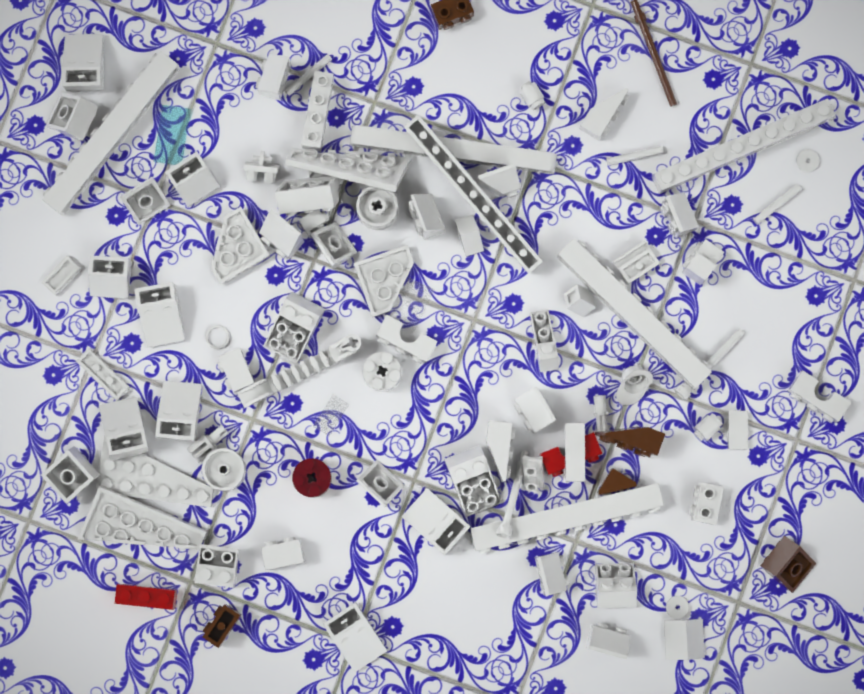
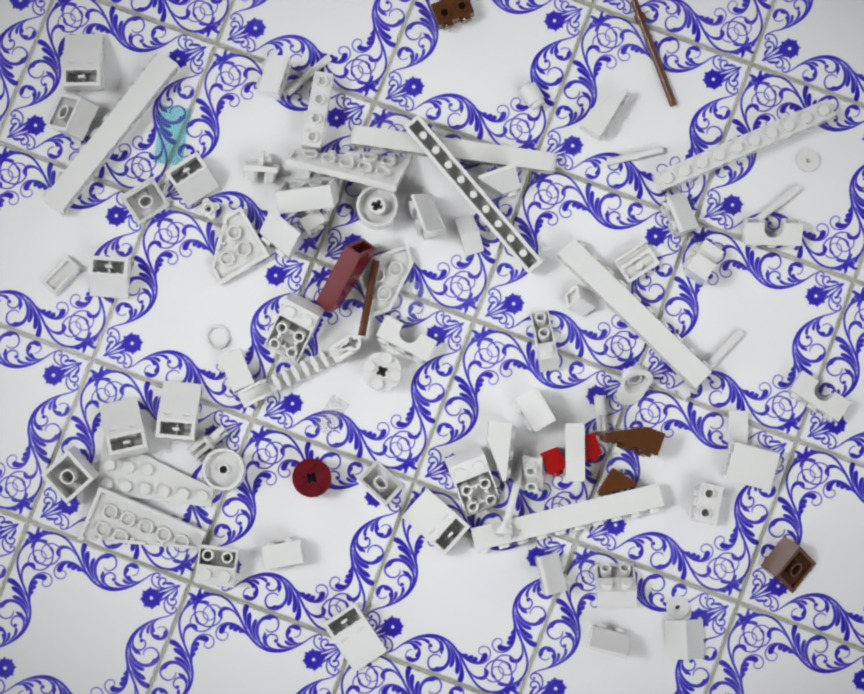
(103, 374): white tile -> none
(145, 596): red arch -> none
(160, 314): white slope -> none
(203, 210): none -> white plate
(222, 625): reddish brown brick -> none
(333, 244): white slope -> none
(345, 274): none -> dark red slope
(368, 298): none -> reddish brown bar
(707, 427): white brick -> none
(752, 465): none -> white brick
(787, 235): none -> white arch

